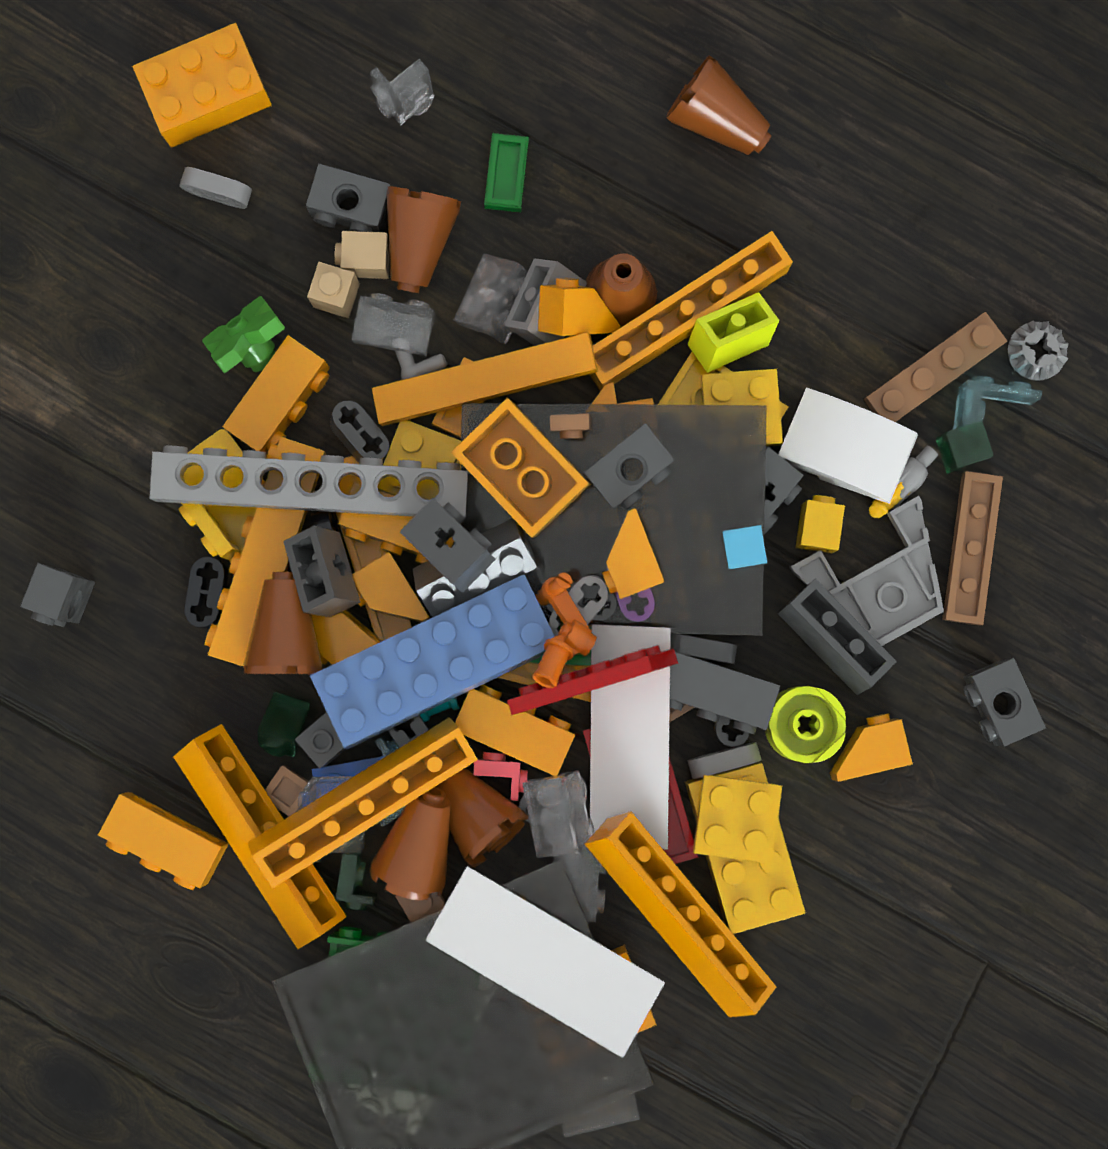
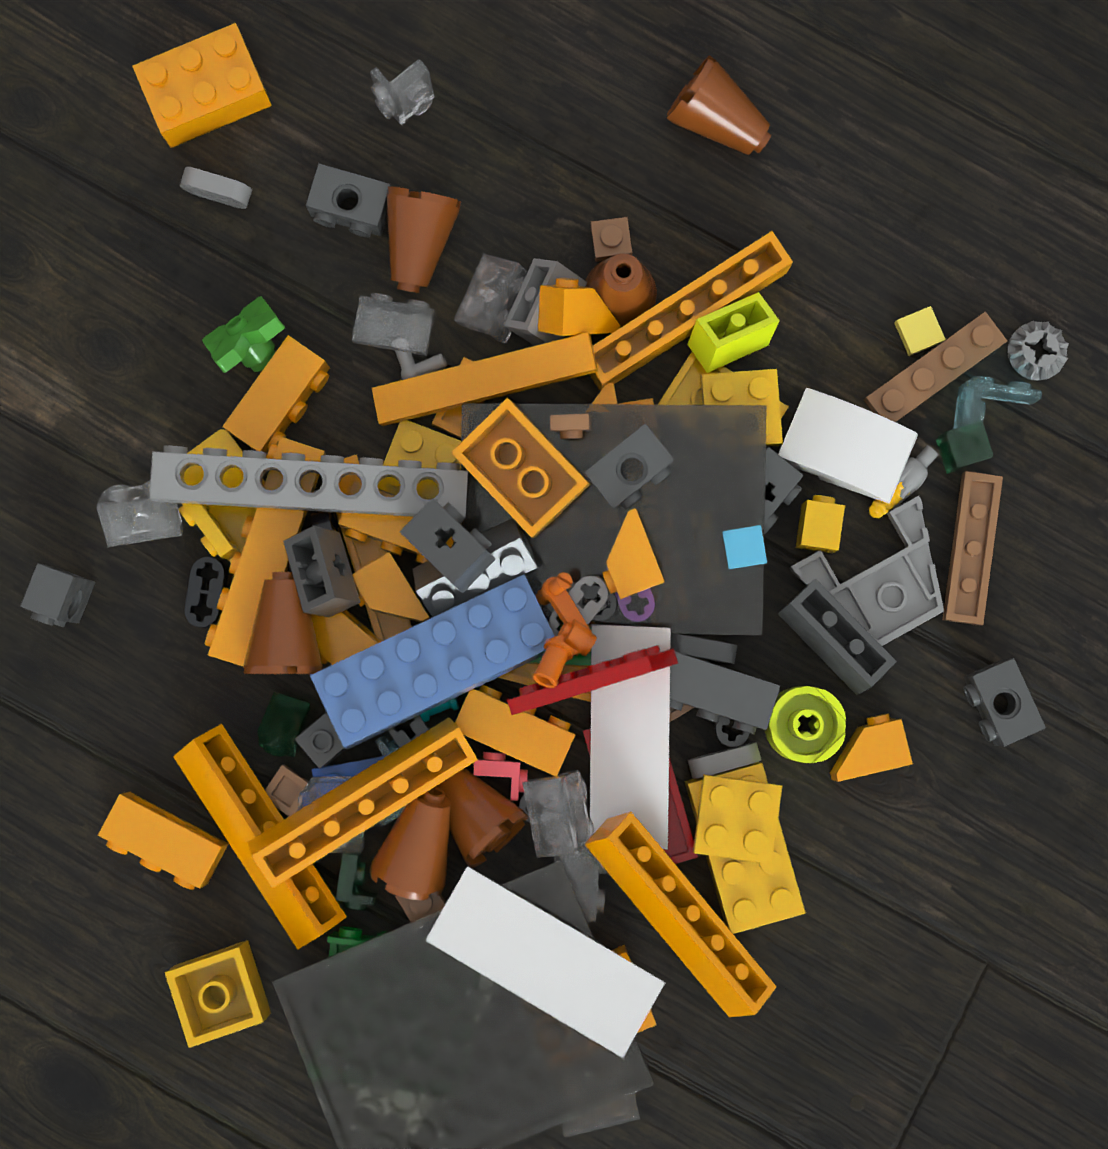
(133, 517): none -> clear bracket
(218, 993): none -> yellow brick
(333, 289): tan brick -> none
(364, 254): tan brick -> none
(366, 431): dark grey beam -> none
(506, 172): green tile -> none
(610, 238): none -> medium nougat plate
(919, 331): none -> light yellow tile

